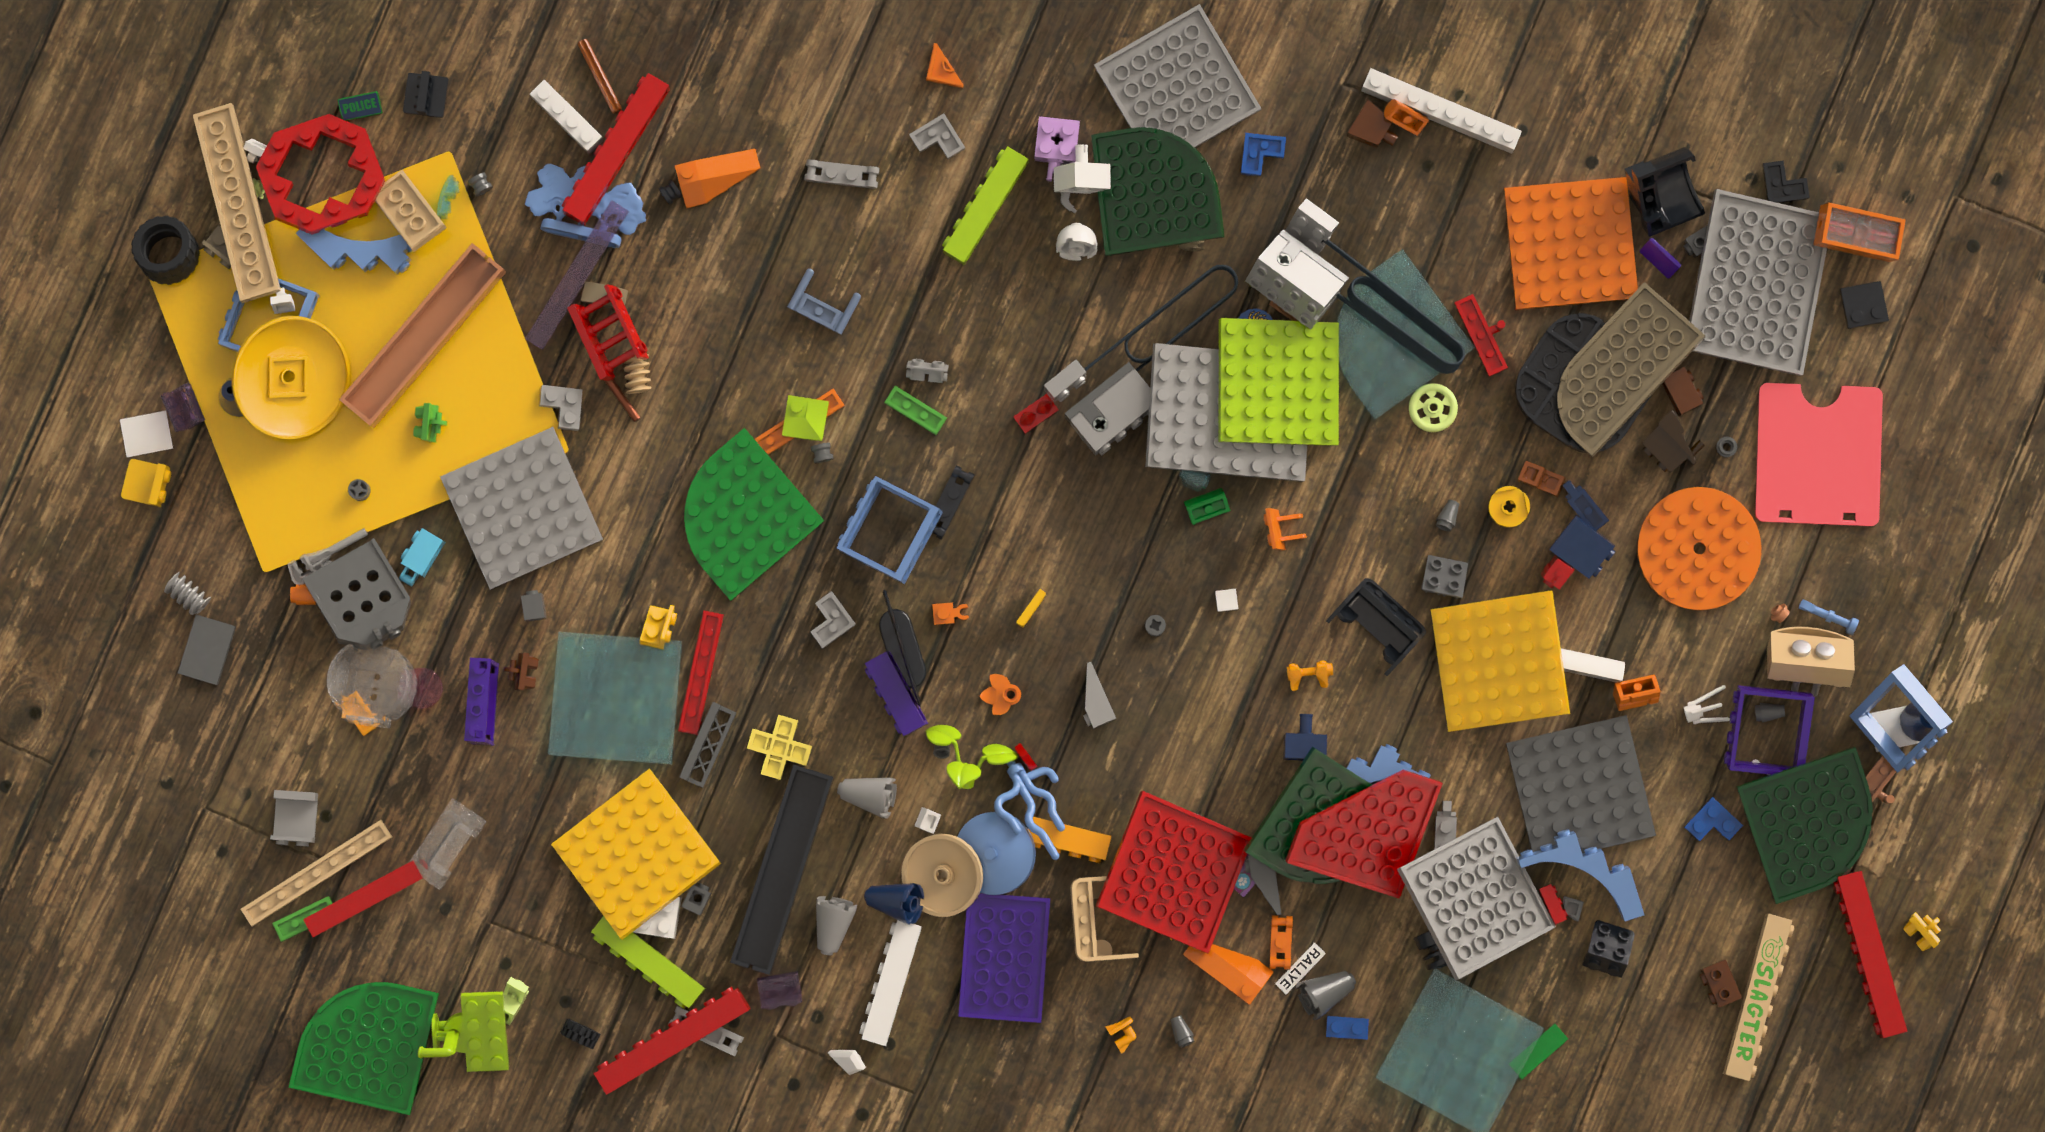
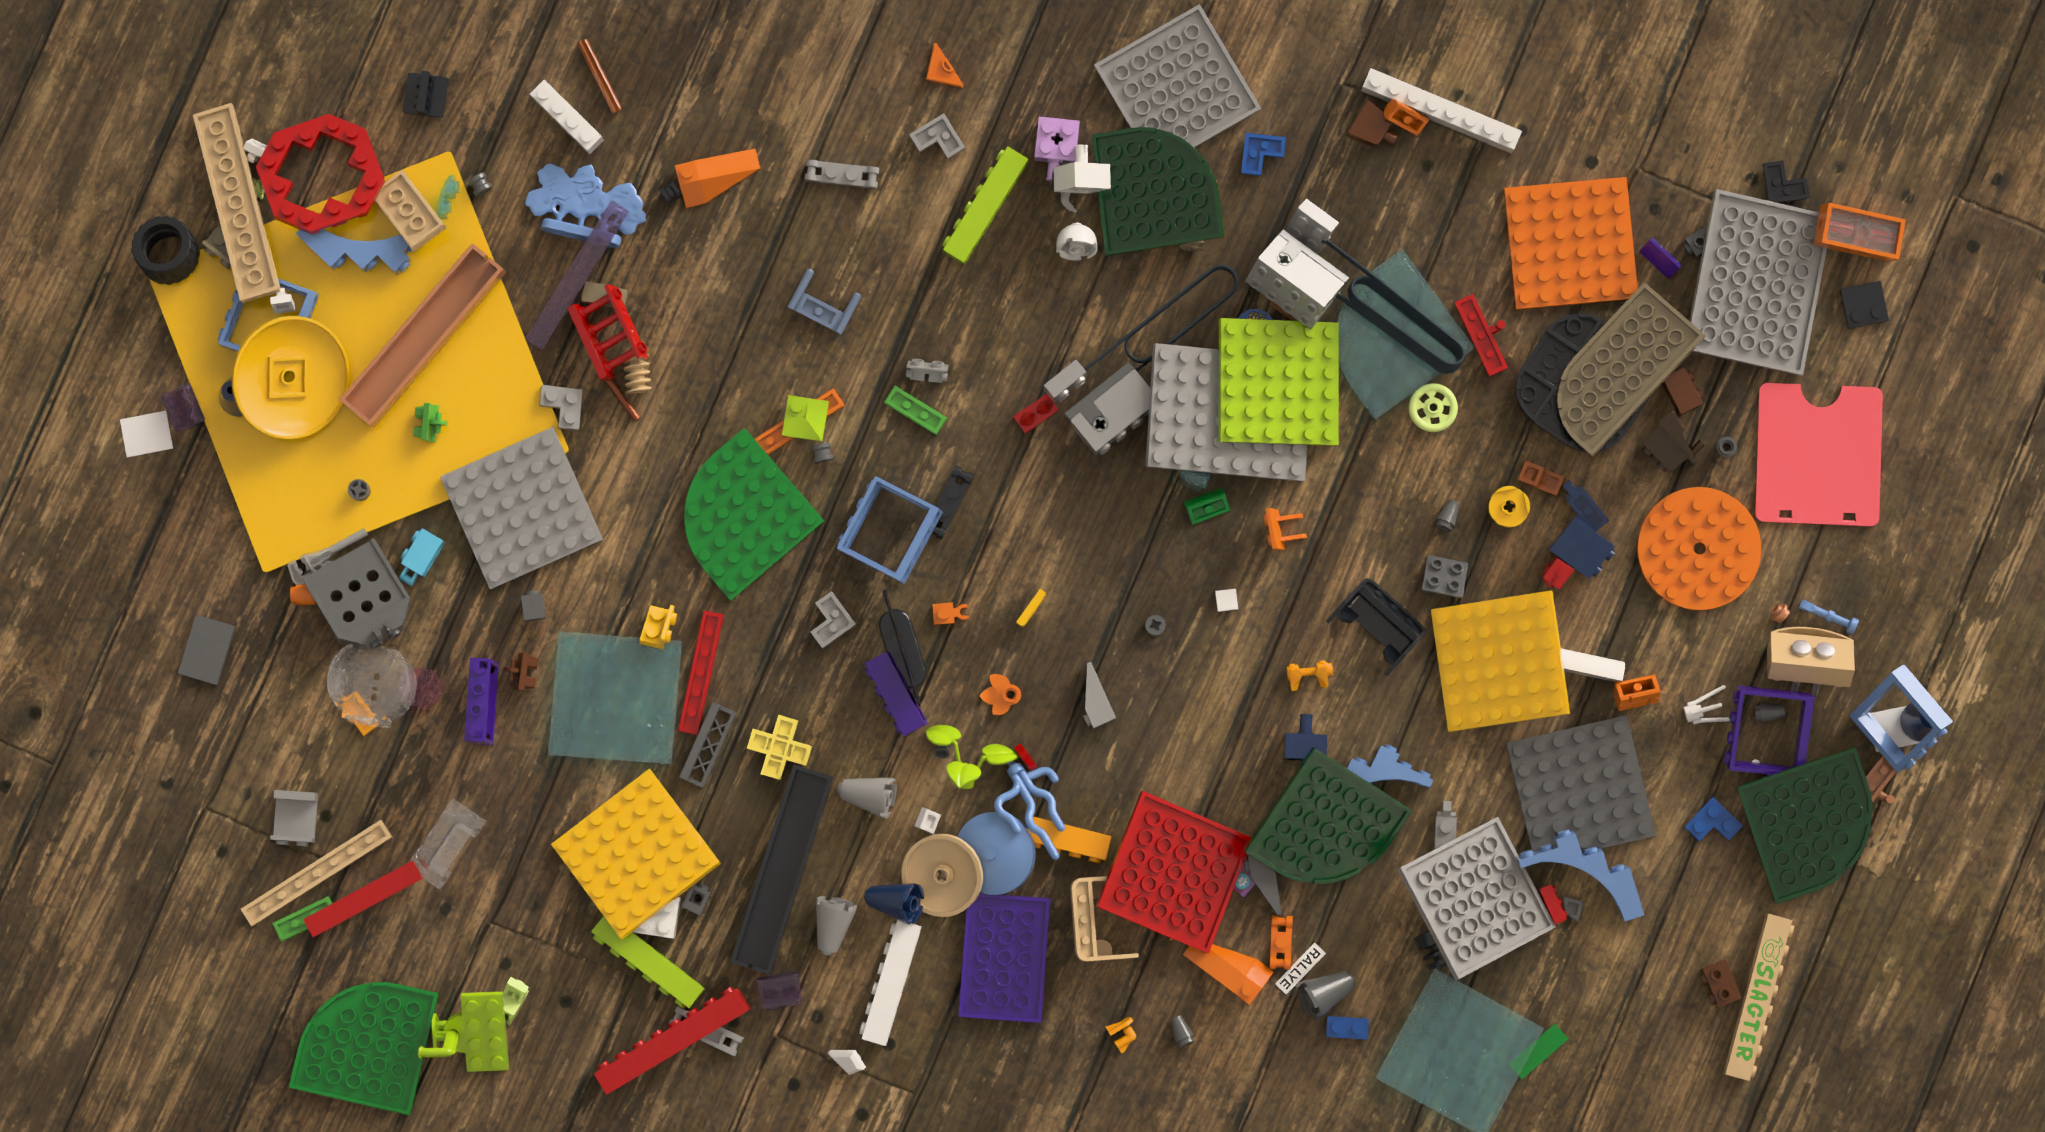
(146, 482): yellow bracket -> none
(186, 595): light grey piece -> none
(360, 106): slope -> none
(580, 1033): black tyre -> none
(615, 149): red brick -> none
(1369, 833): red plate -> none
(1609, 949): black bracket -> none
(1664, 191): black piece -> none
(1870, 955): red brick -> none
(1917, 924): yellow hips -> none

